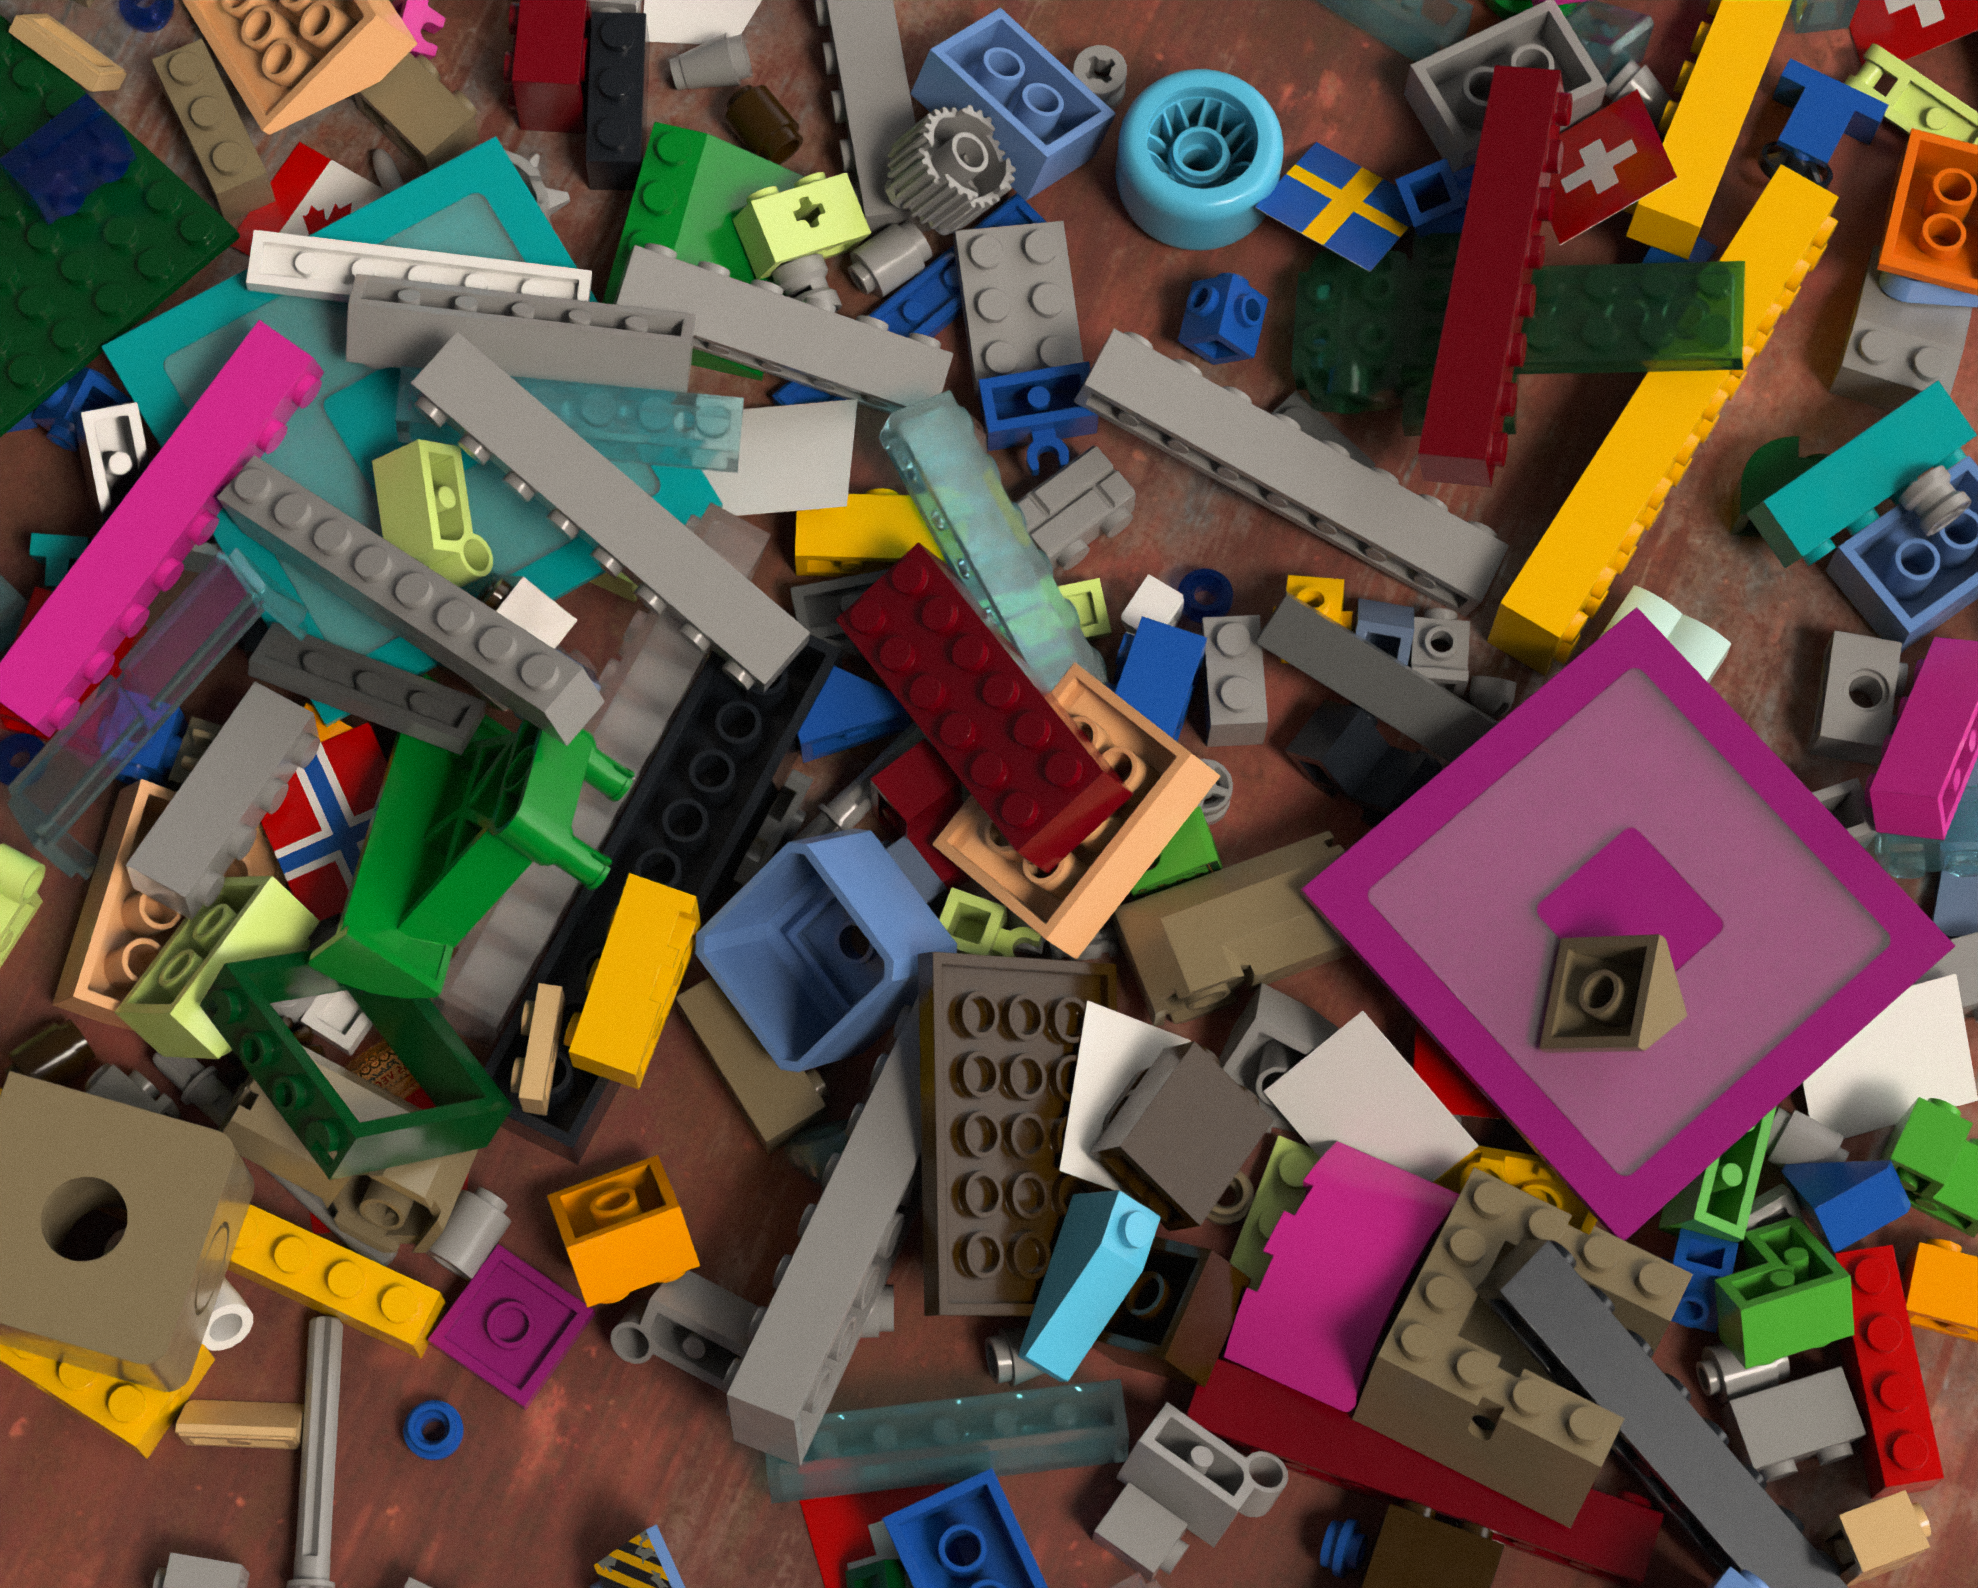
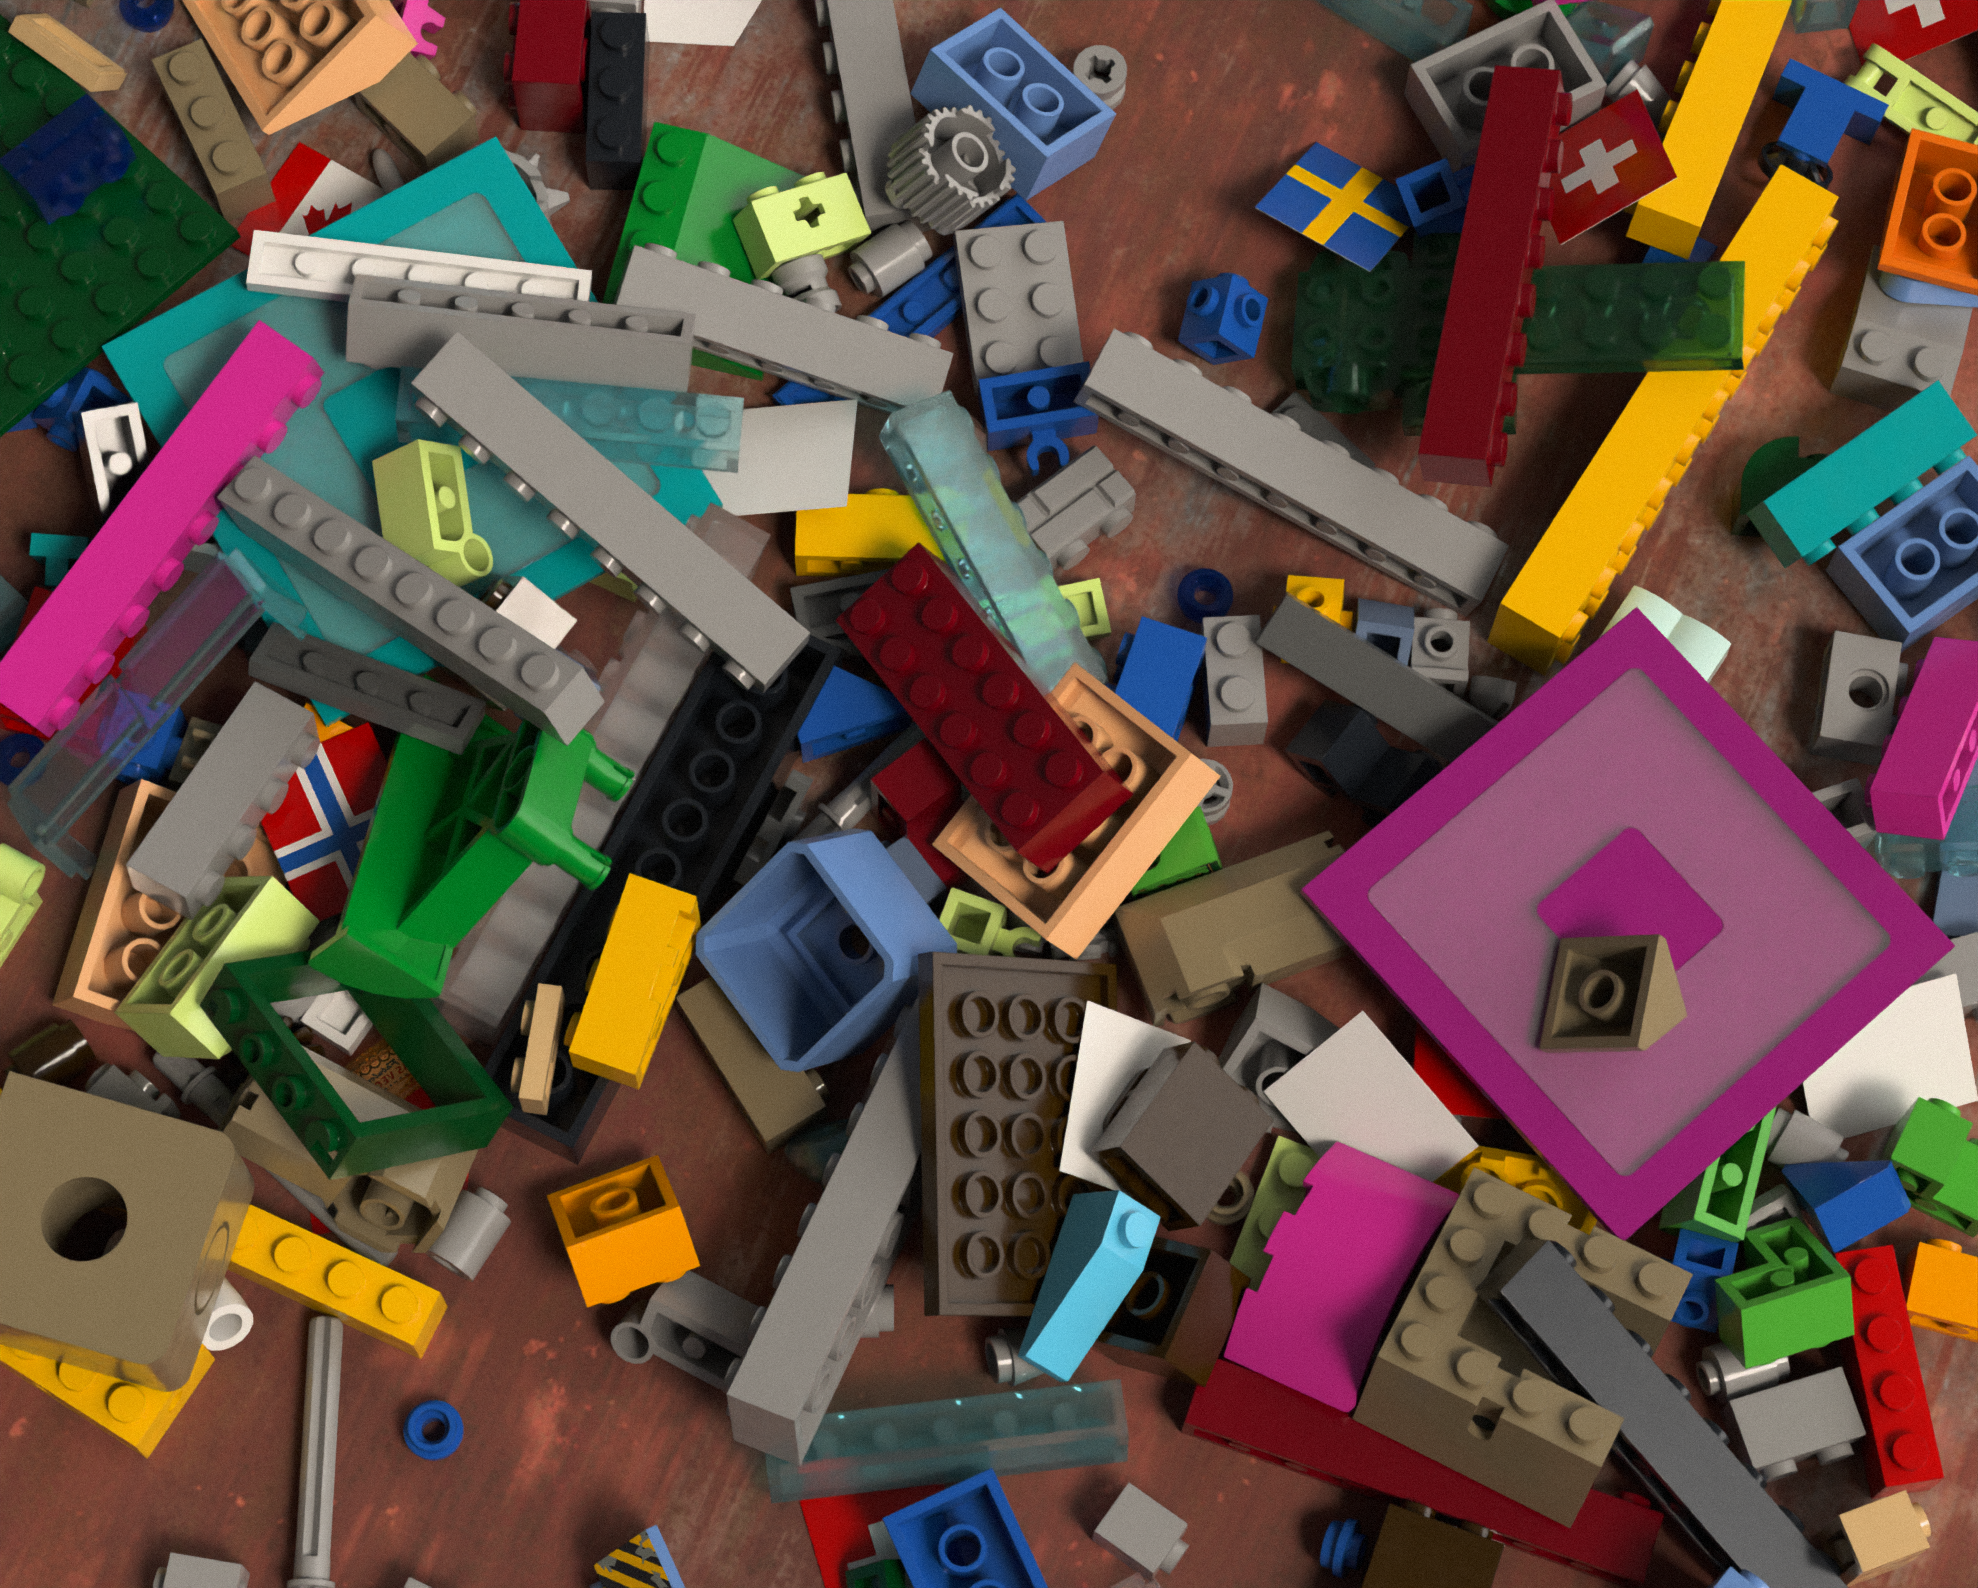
(241, 1424): tan slope -> none
(511, 1327): magenta plate -> none
(713, 64): light grey cone -> none
(763, 124): dark brown brick -> none
(1153, 601): white slope -> none
(1201, 1475): light grey hinge -> none
(1205, 124): medium azure wheel -> none
(1935, 500): light grey wheel -> none

